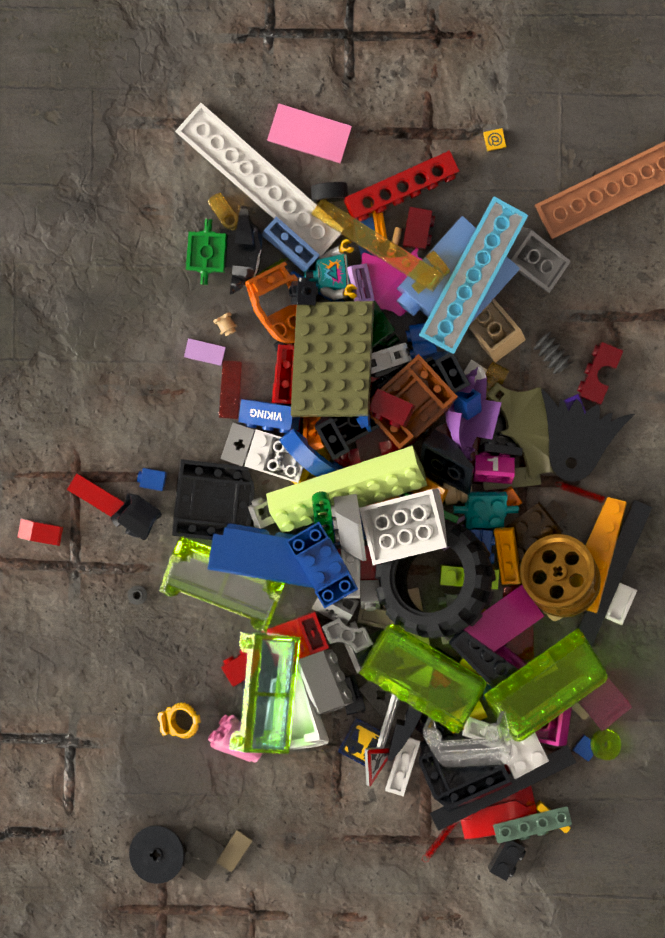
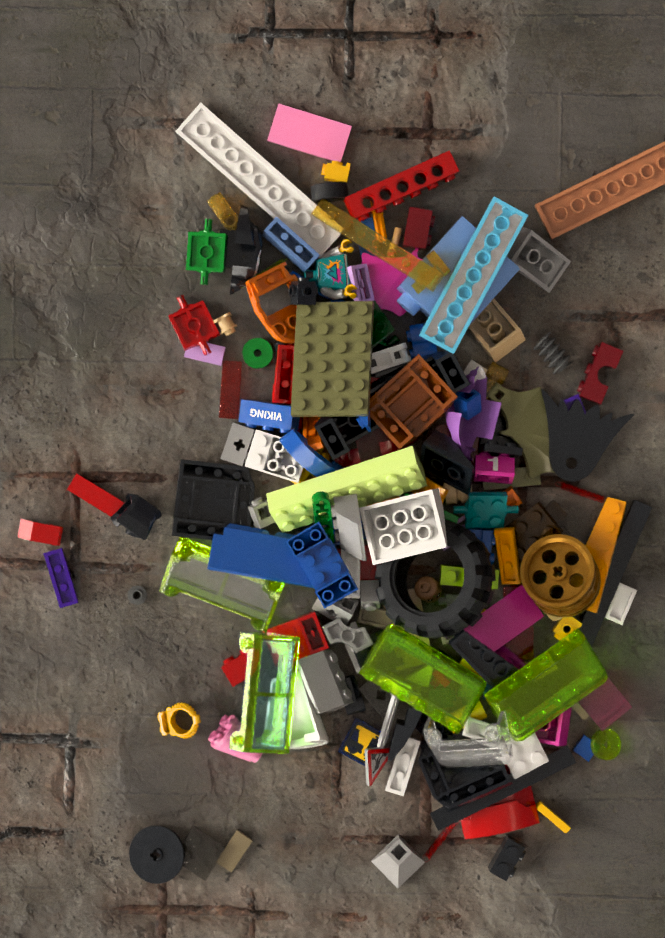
(61, 578): none -> dark purple plate
(152, 479): blue brick -> none
(193, 325): none -> red plate
(266, 353): none -> green piece
(336, 171): none -> yellow brick
(391, 408): dark red brick -> none
(398, 861): none -> light grey slope
(428, 589): none -> medium nougat head
(494, 139): yellow tile -> none
(533, 824): sand green bracket -> none
(565, 621): none -> yellow brick

